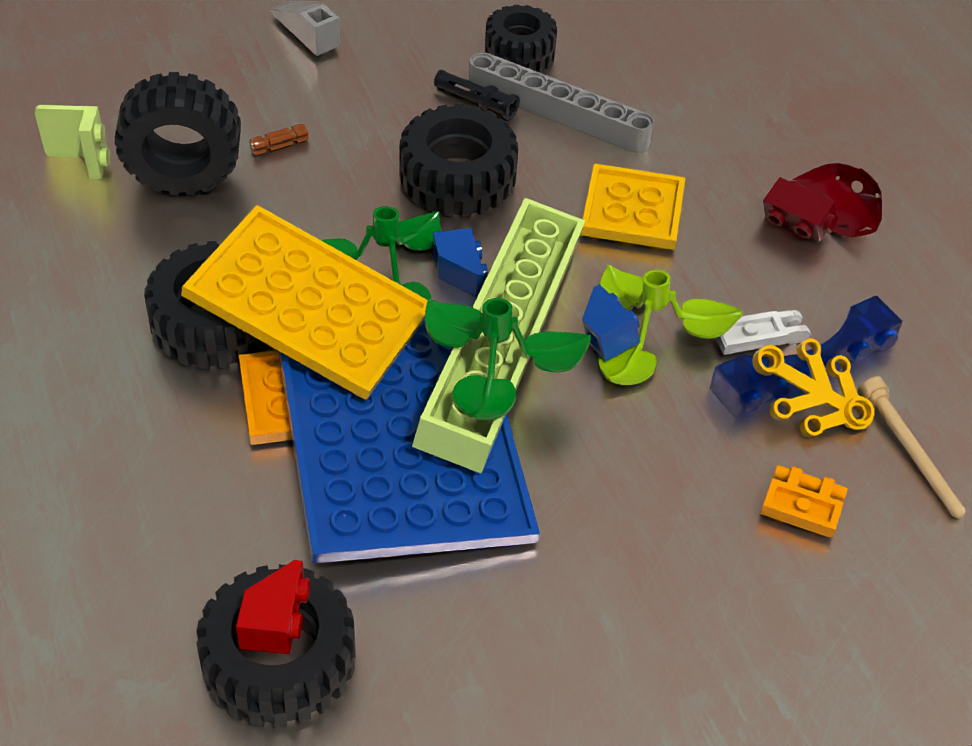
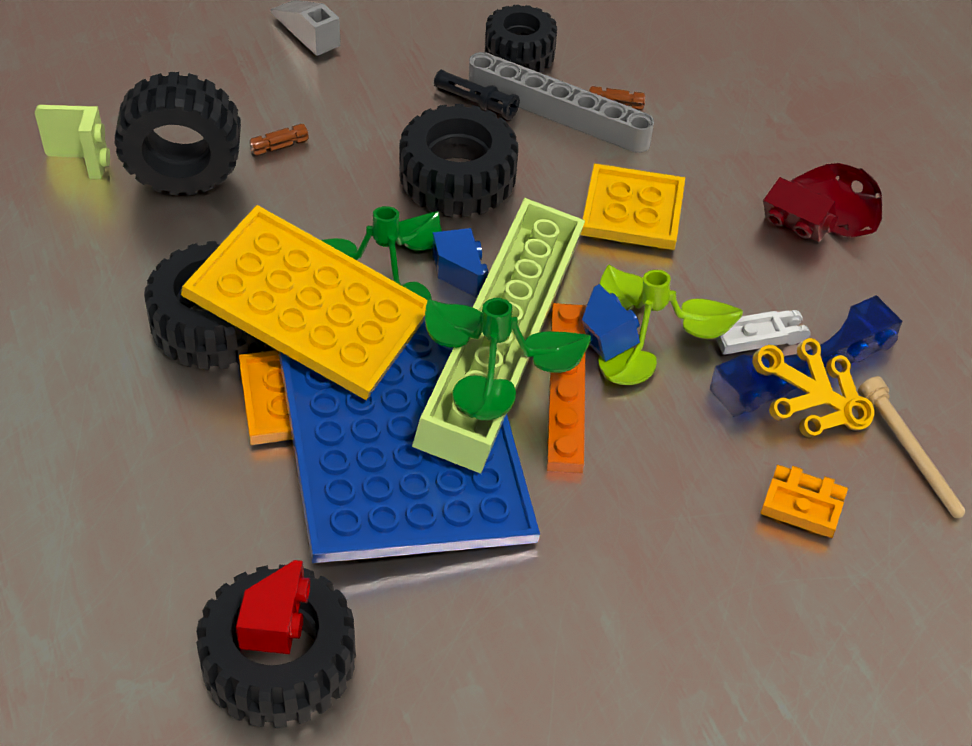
(567, 400): none -> orange plate
(635, 100): none -> dark orange axle

